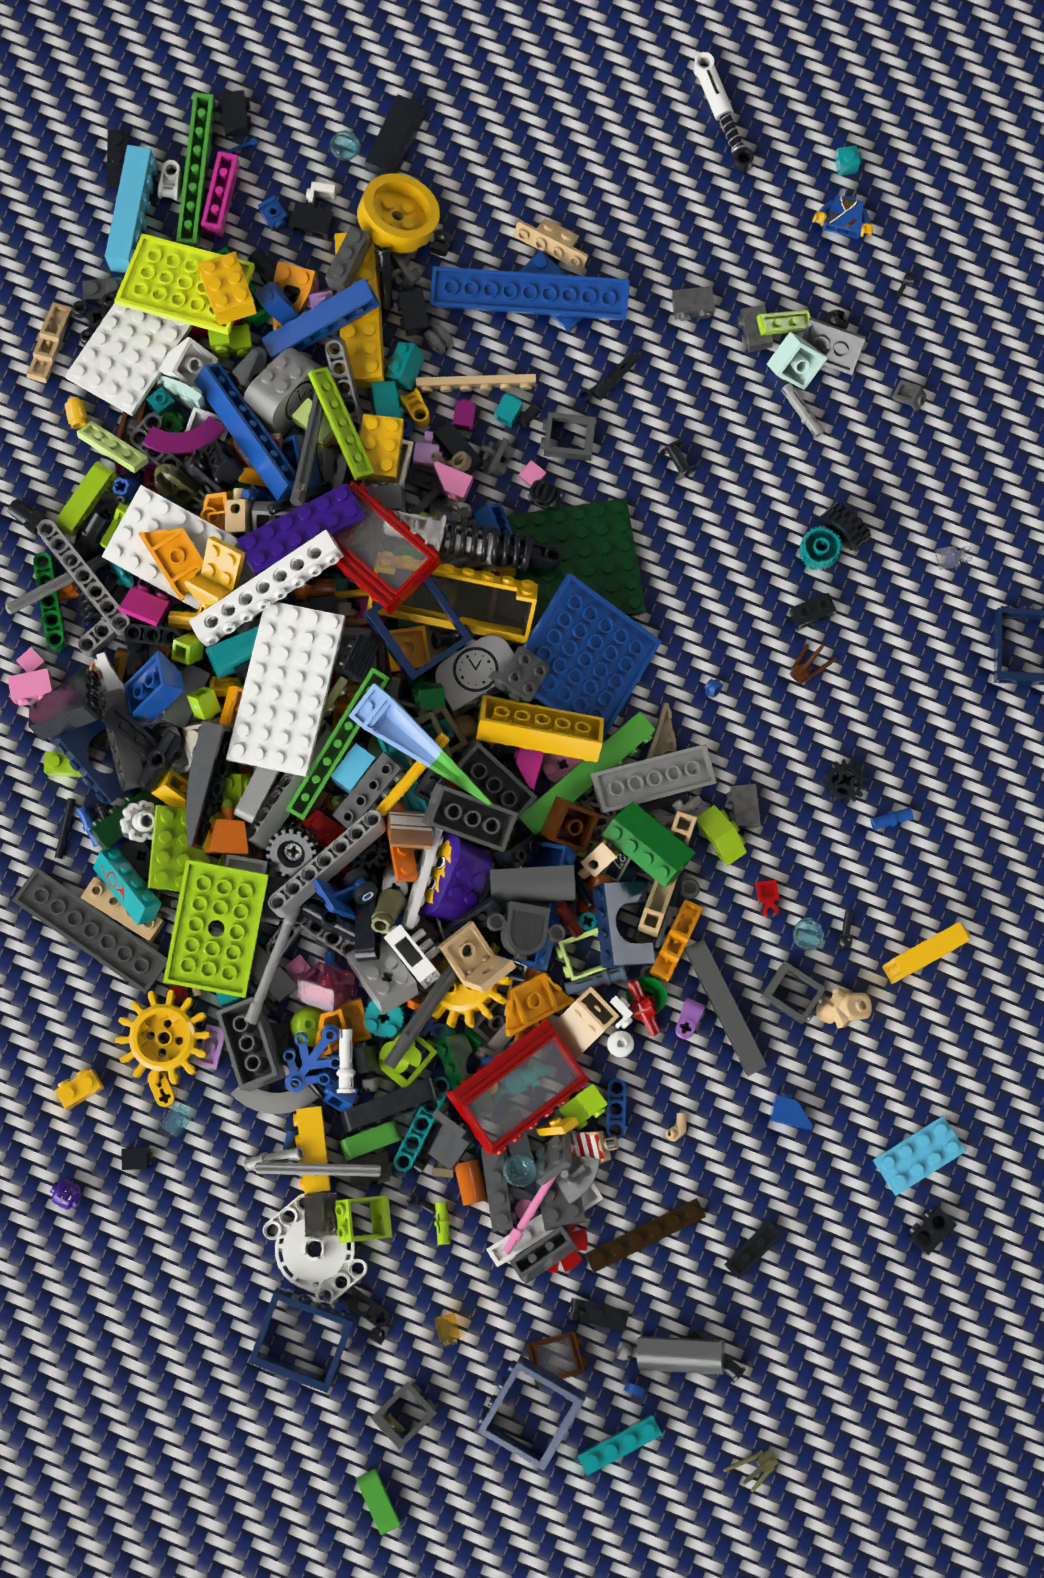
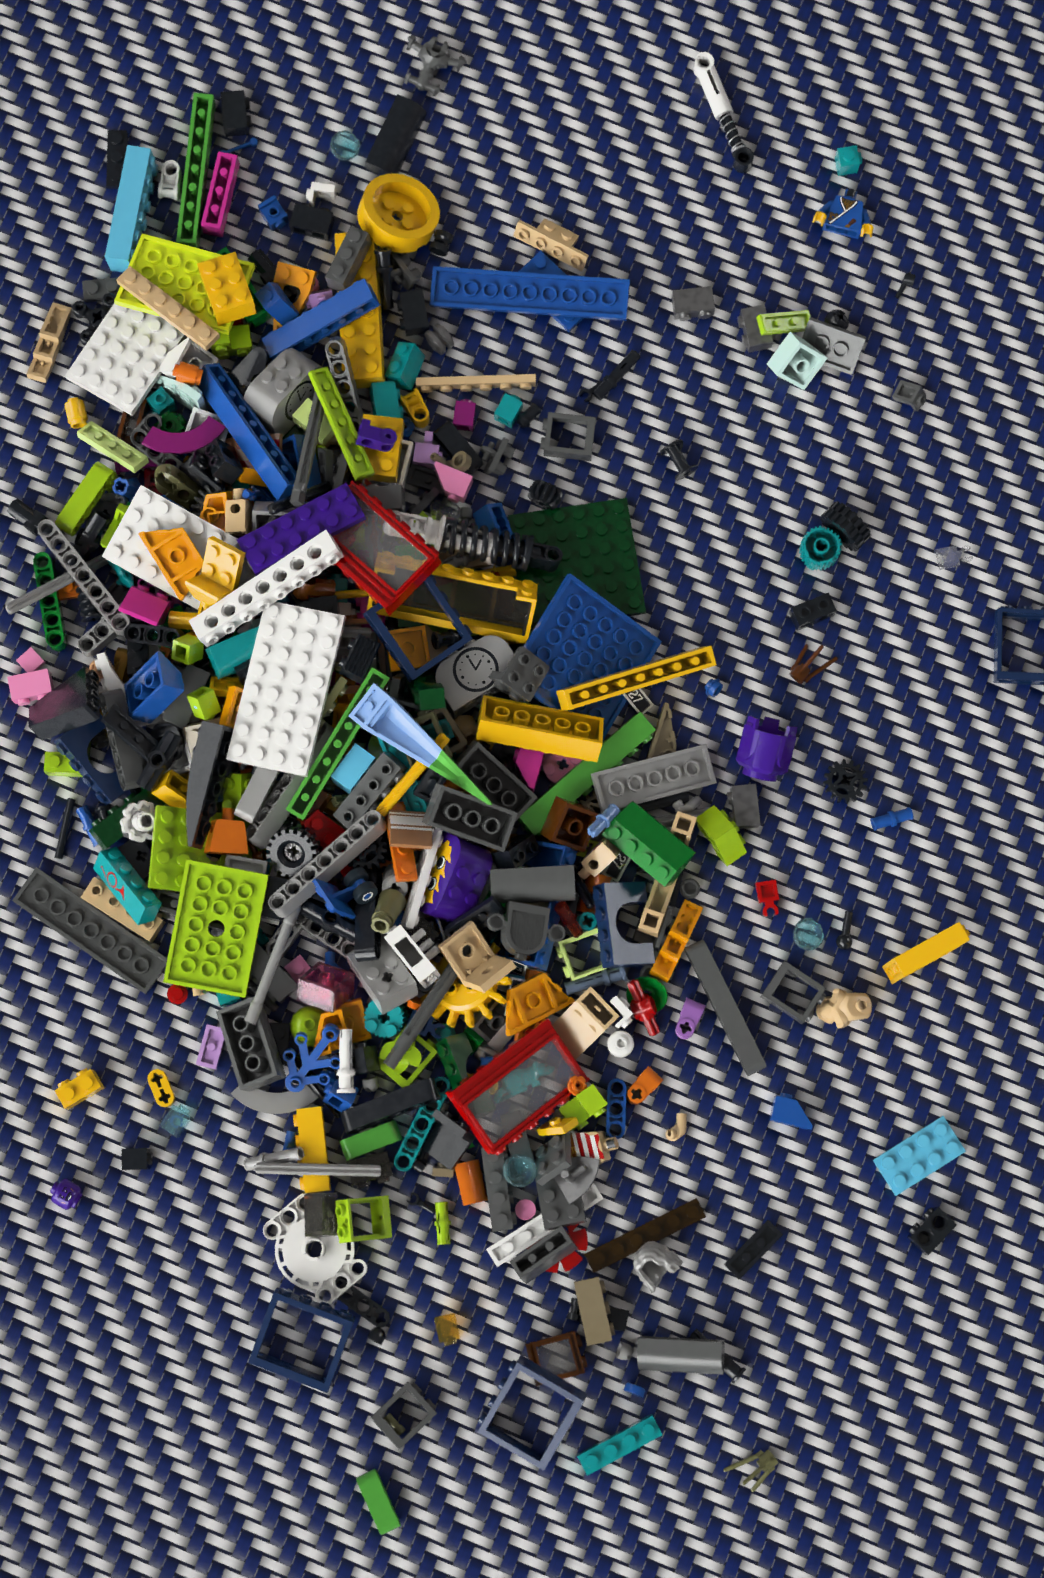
(153, 1020): yellow gear -> none
(168, 308): none -> tan plate
(187, 373): none -> orange brick
(375, 437): none -> dark purple leg
(433, 58): none -> dark grey piece
(517, 1233): bright pink bar -> none
(531, 473): bright pink tile -> none
(571, 1085): none -> orange plate
(594, 1310): none -> dark tan brick
(603, 820): none -> medium blue axle
(636, 678): none -> yellow brick
(639, 700): none -> sticker
(645, 1083): none -> orange piece
(653, 1262): none -> light grey hair
(765, 749): none -> dark purple piece
(808, 417): light grey pin -> none

